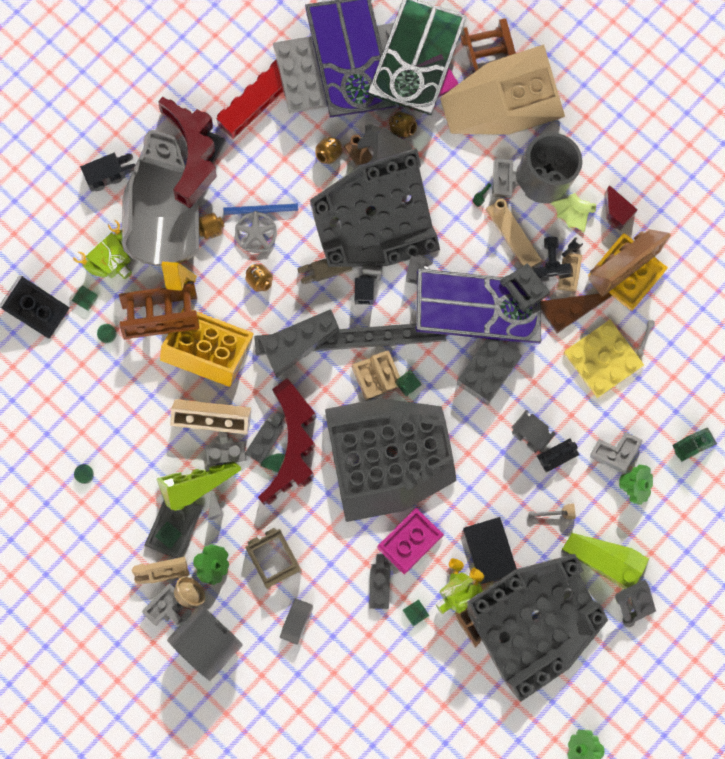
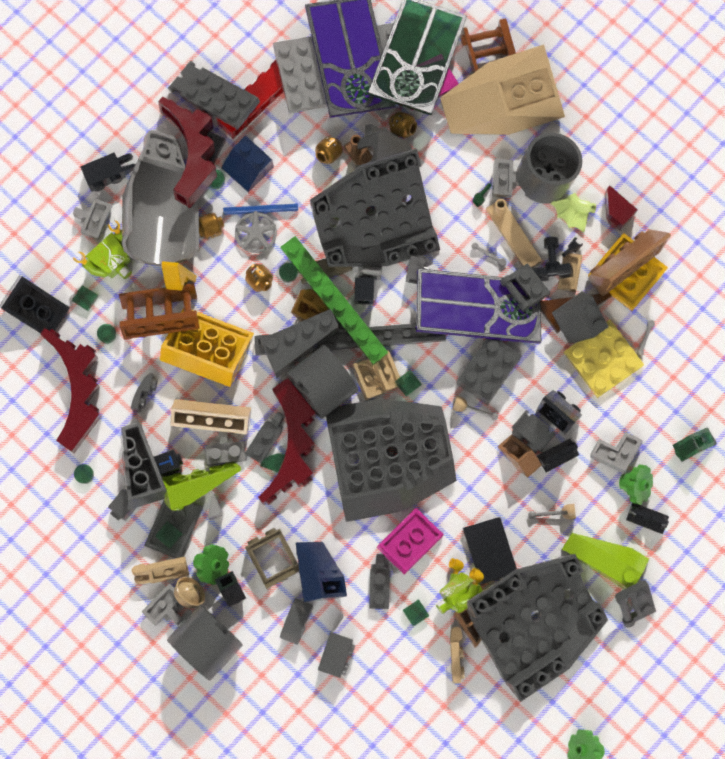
(81, 416): none -> dark red arch
(93, 218): none -> light grey hinge
(119, 507): none -> dark grey brick
(140, 470): none -> dark grey wedge
(146, 387): none -> dark grey slope
(168, 462): none -> black brick
(214, 95): none -> dark grey hinge
(219, 181): none -> clear green tile
(230, 588): none -> black brick
(247, 164): none -> dark blue slope
(288, 272): none -> clear green tile
(307, 305): none -> pearl gold slope
(319, 573): none -> dark blue slope
(322, 381): none -> dark grey brick
(334, 300): none -> bright green plate
(336, 654): none -> dark grey brick
(456, 654): none -> tan hinge
(460, 405): none -> hinge
(502, 262): none -> light grey hinge
(520, 455): none -> medium nougat slope
(559, 411): none -> black slope
(580, 318): none -> dark grey slope
(647, 518): none -> black hinge

